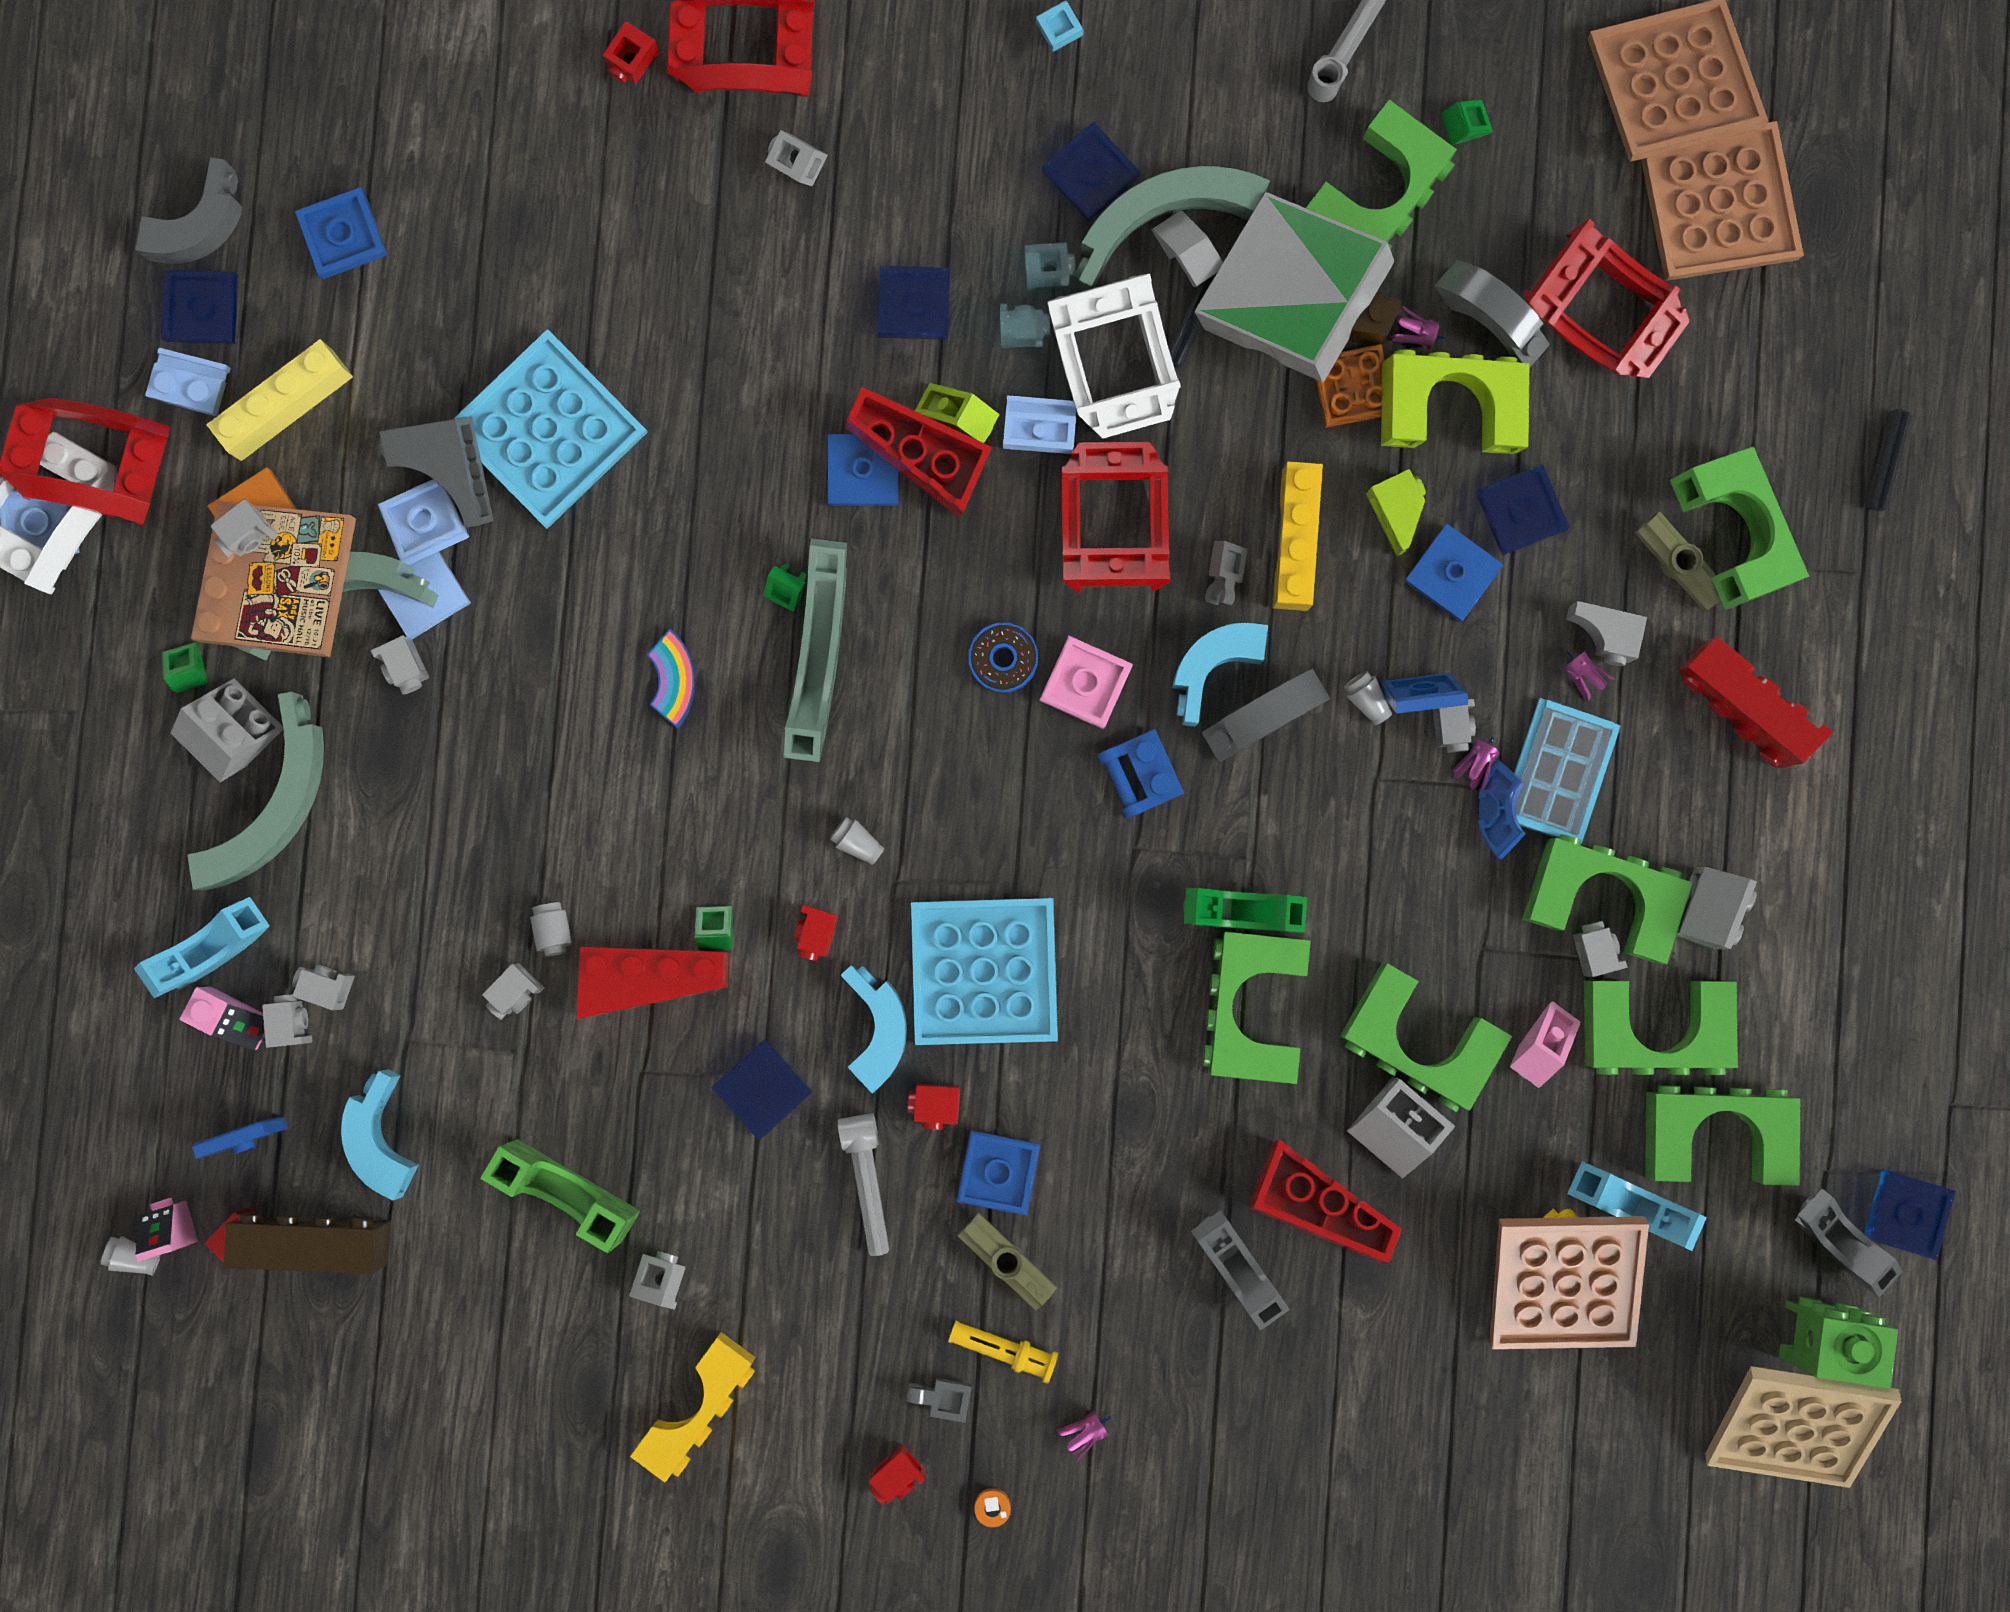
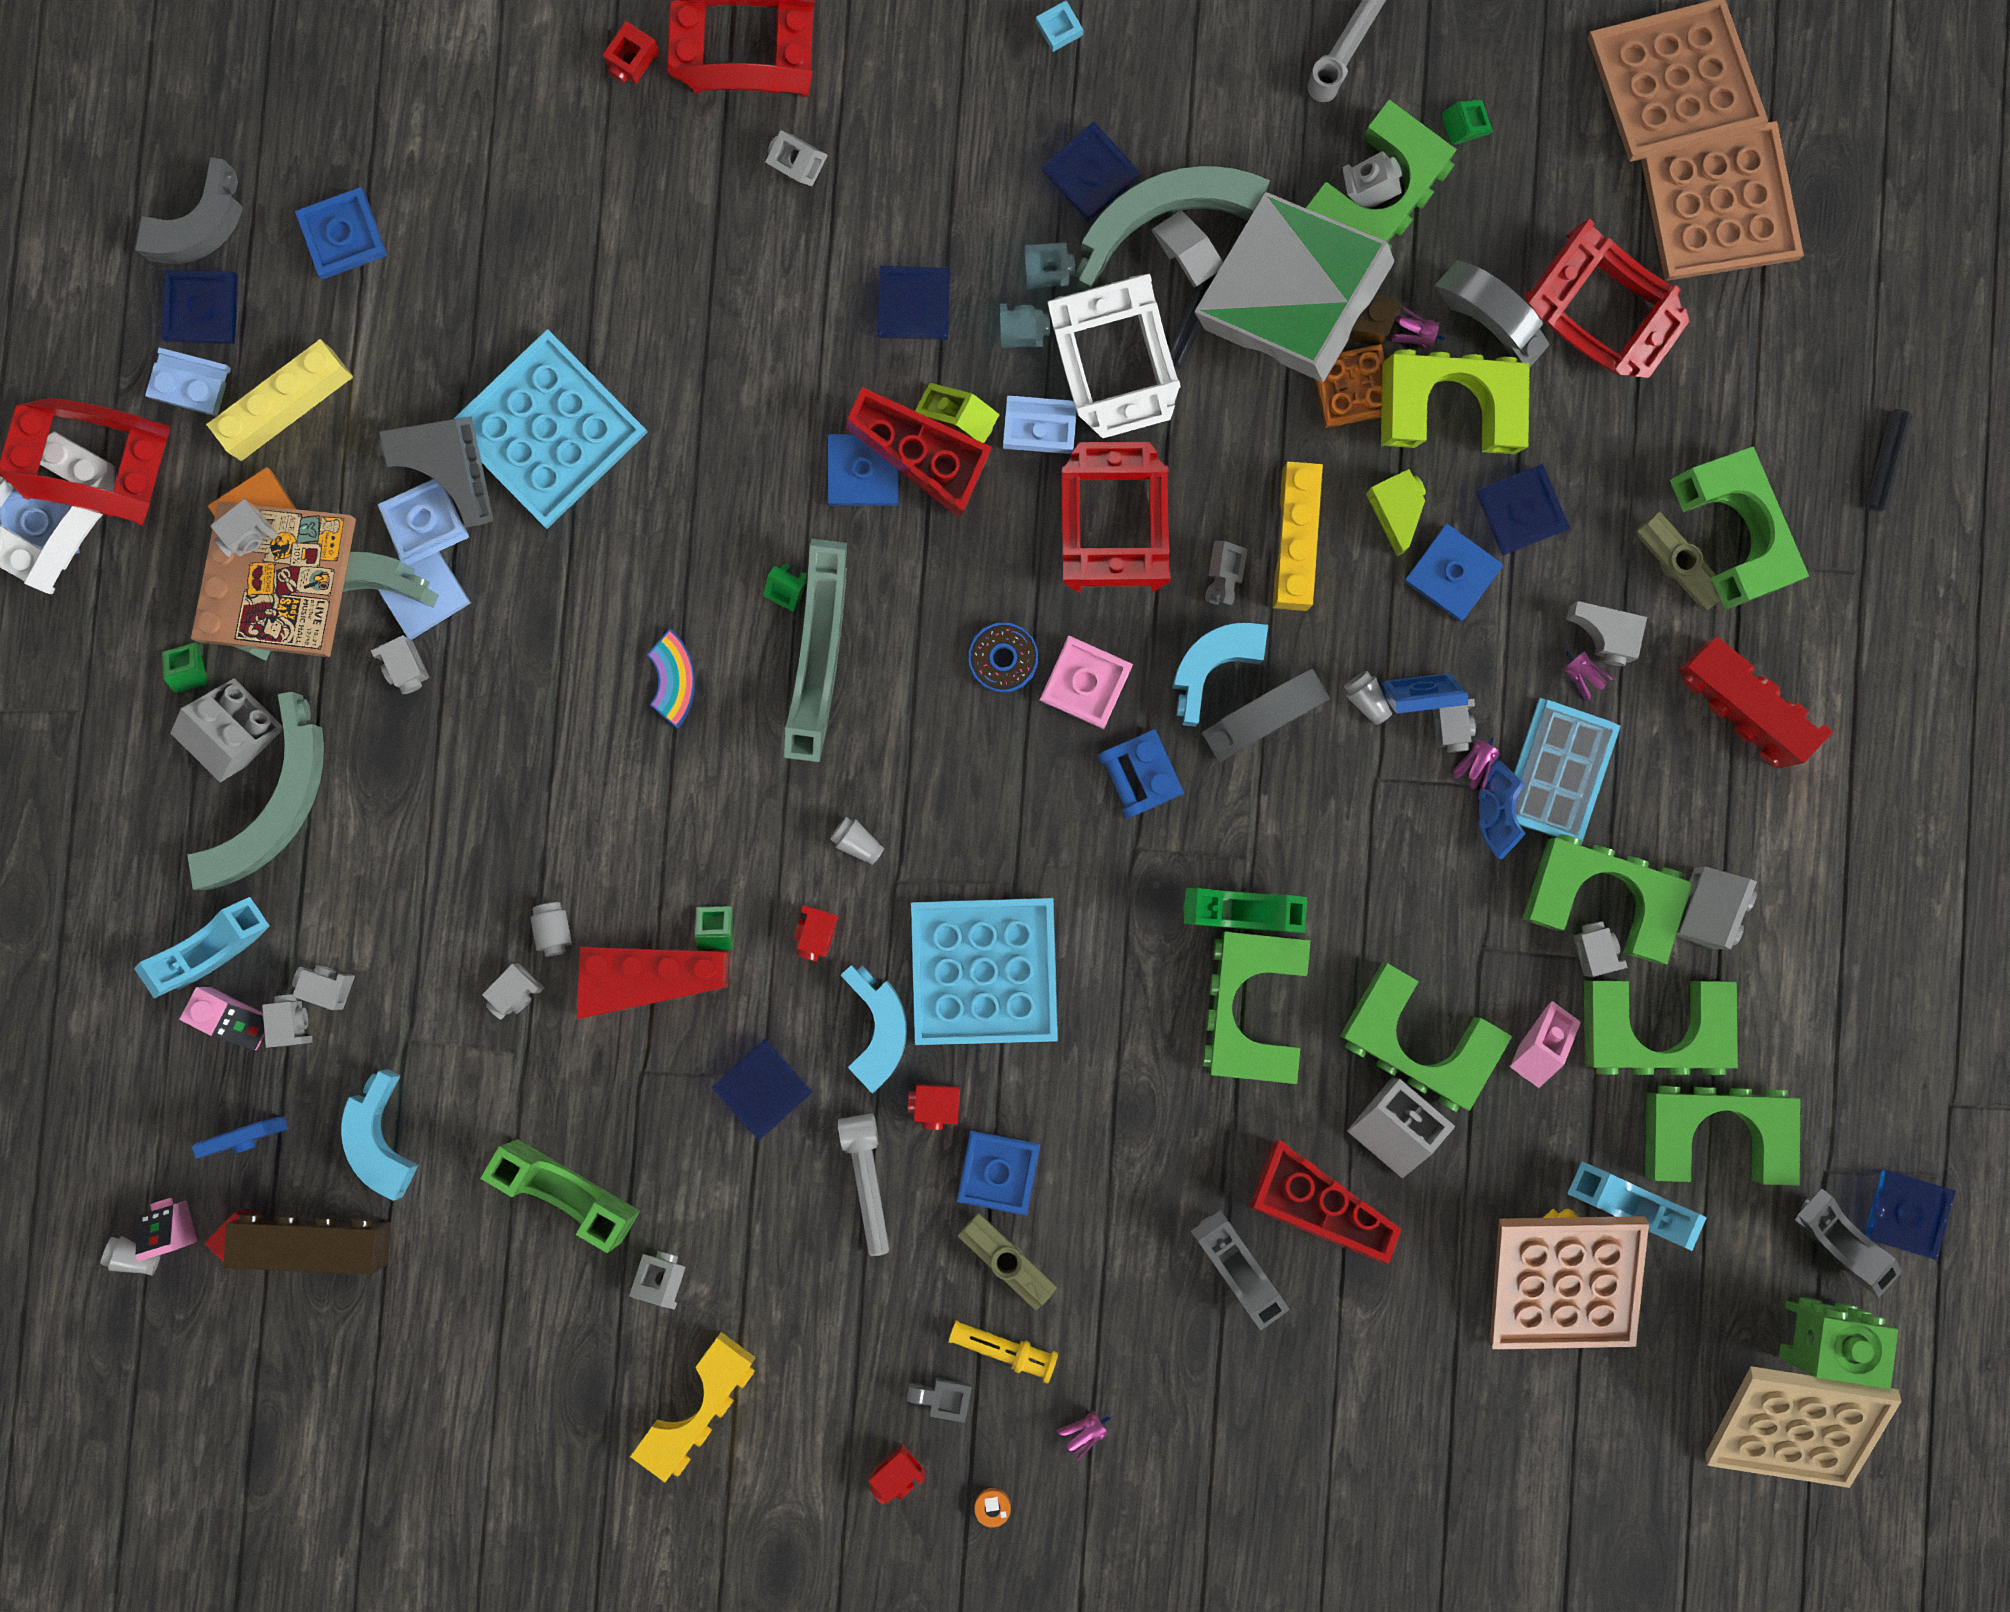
(1373, 180): none -> light grey brick

